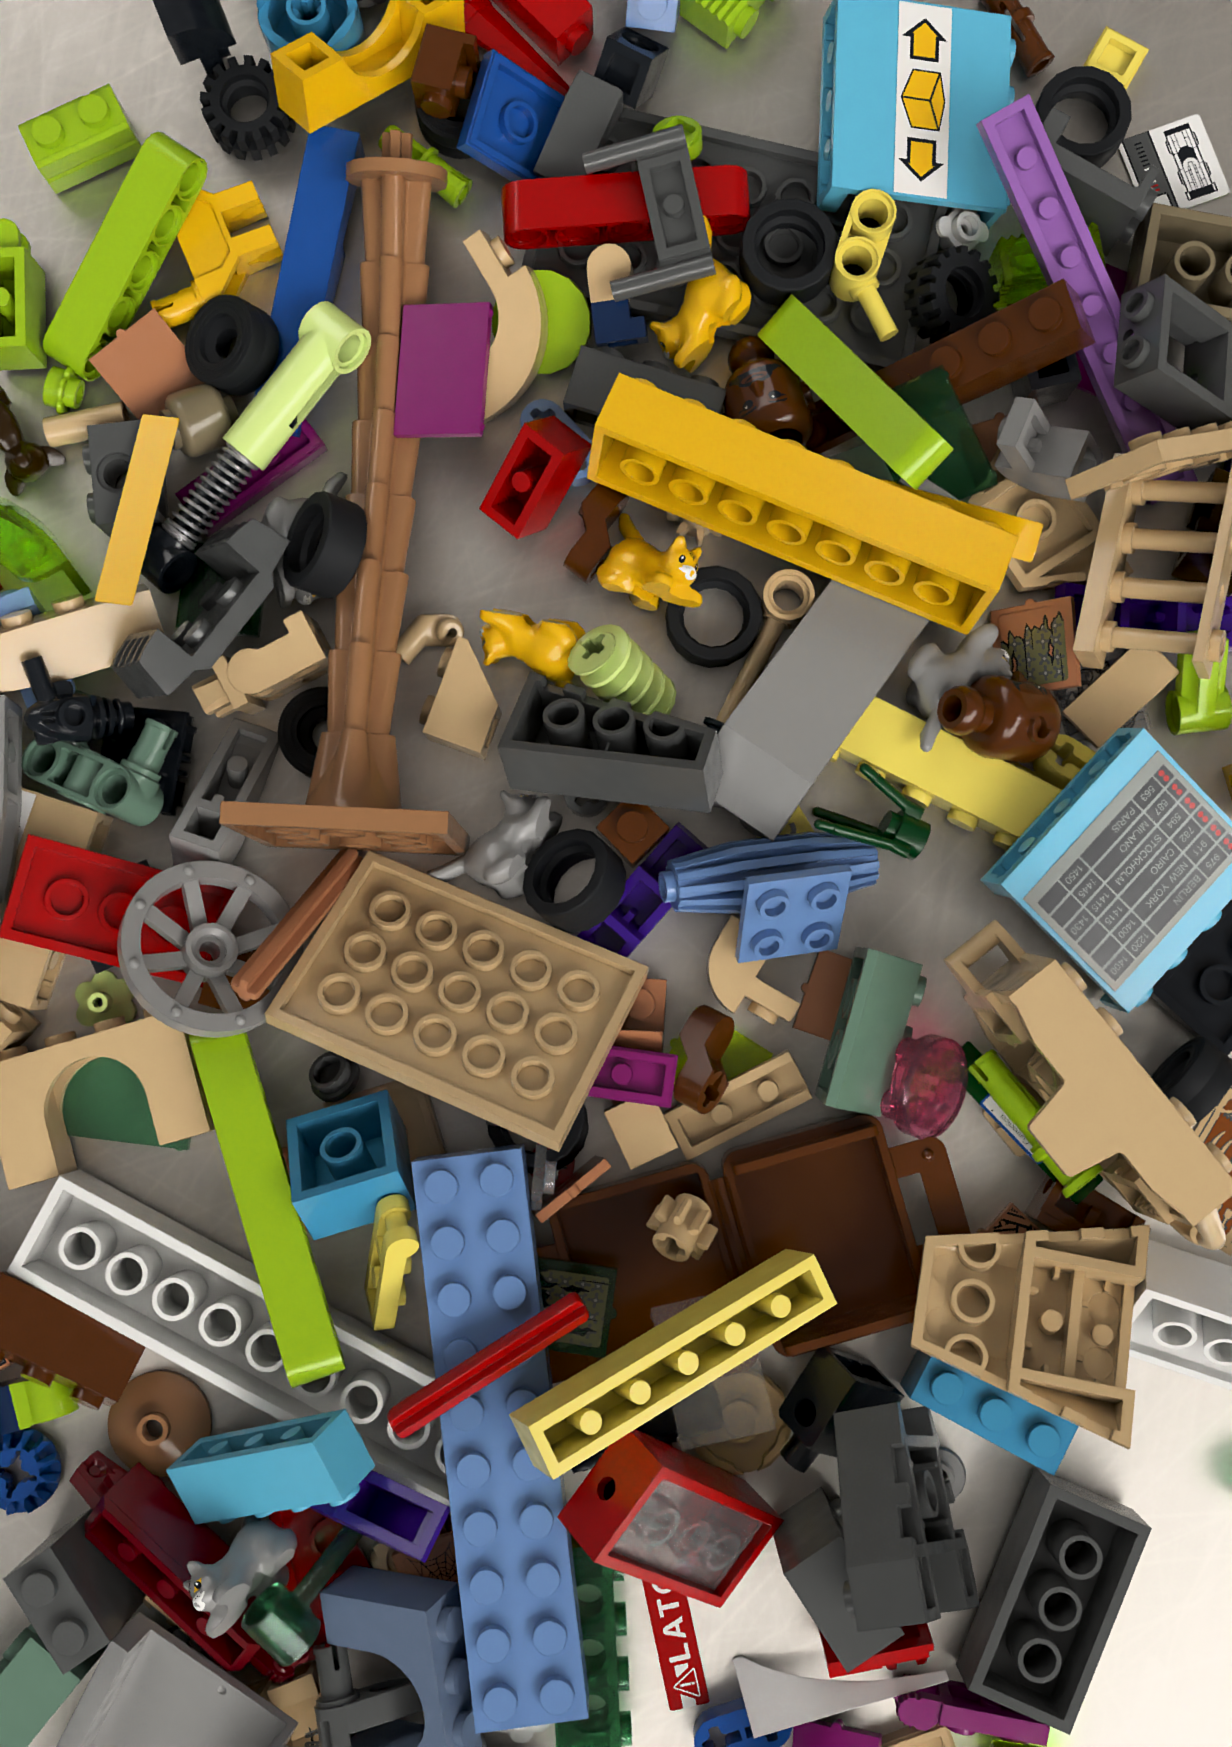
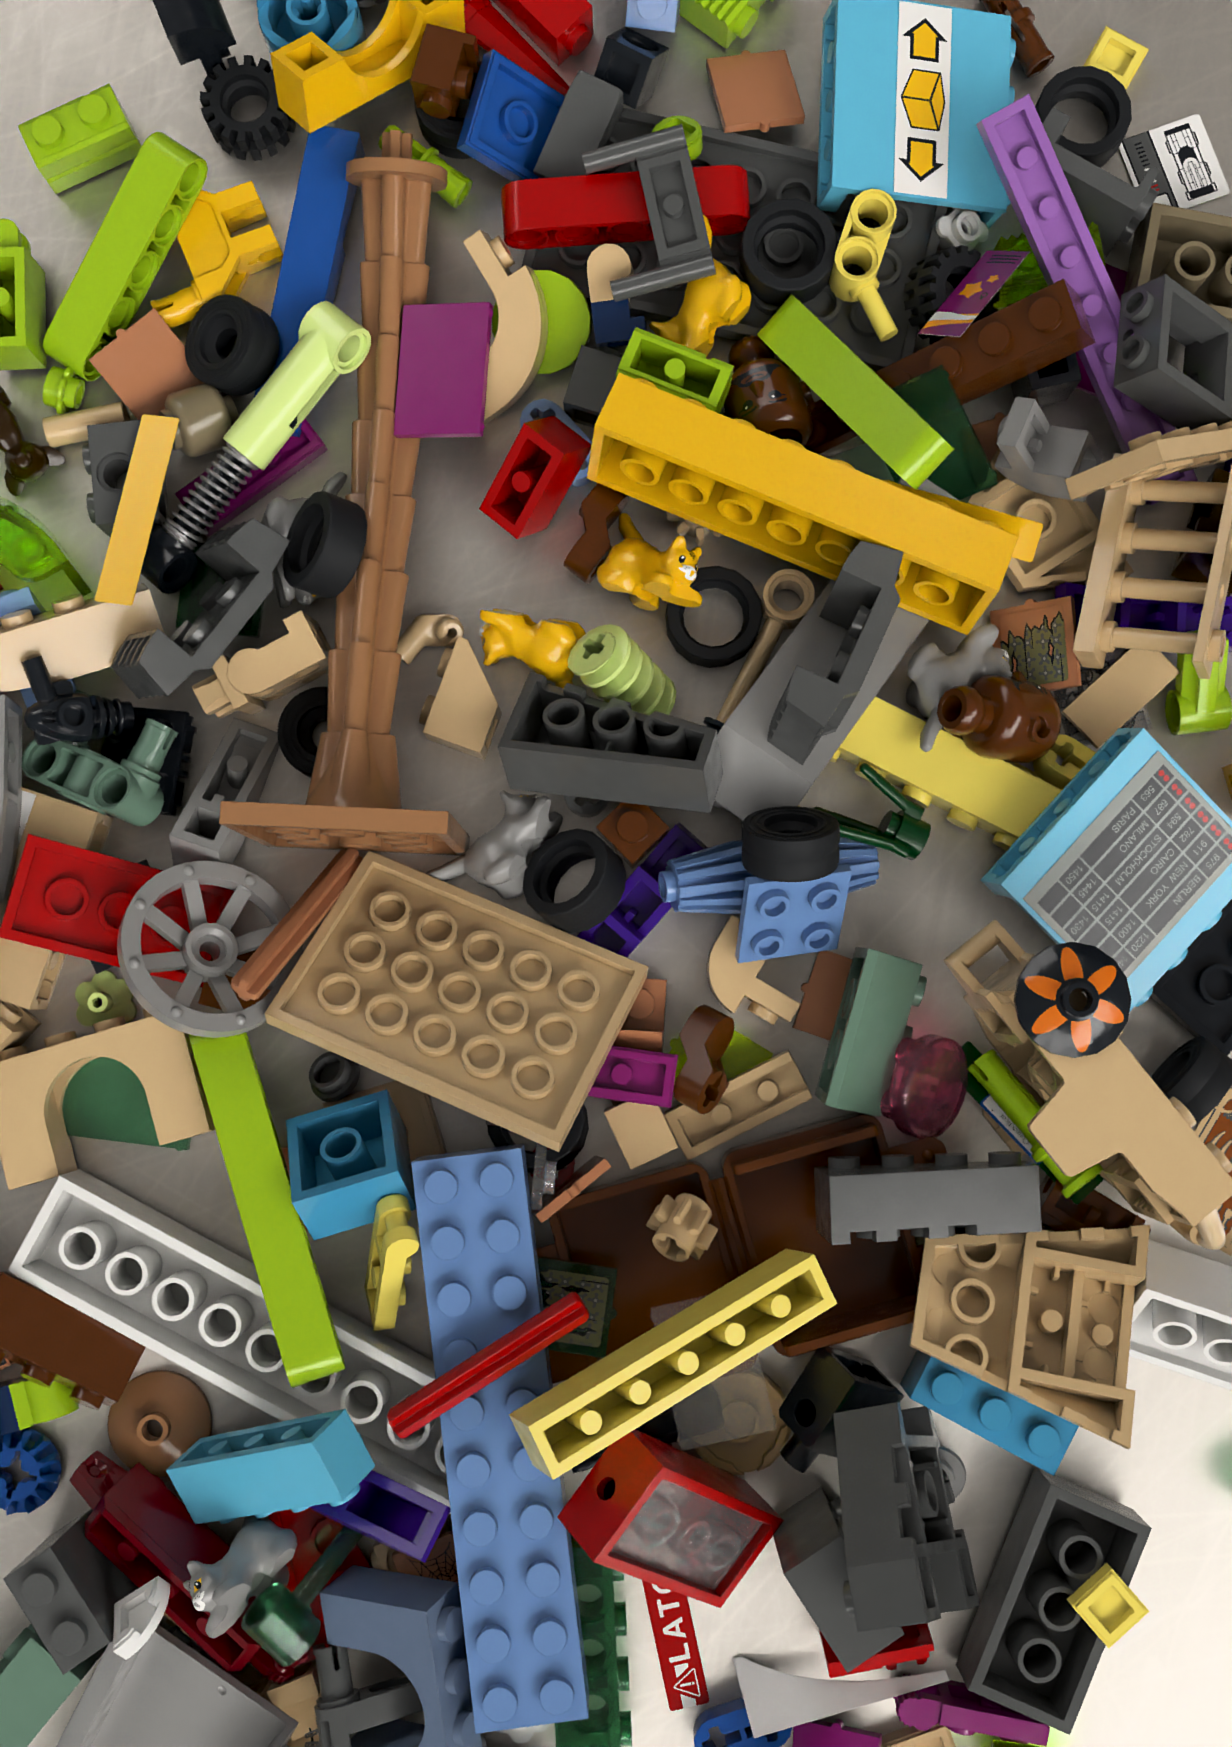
(138, 1616): none -> white tile
(677, 369): none -> lime brick
(755, 91): none -> nougat piece
(790, 844): none -> black tyre
(864, 605): none -> dark grey plate
(926, 1197): none -> dark grey wedge
(973, 293): none -> magenta sticker
(1044, 1003): none -> black dish
(1107, 1605): none -> light yellow tile

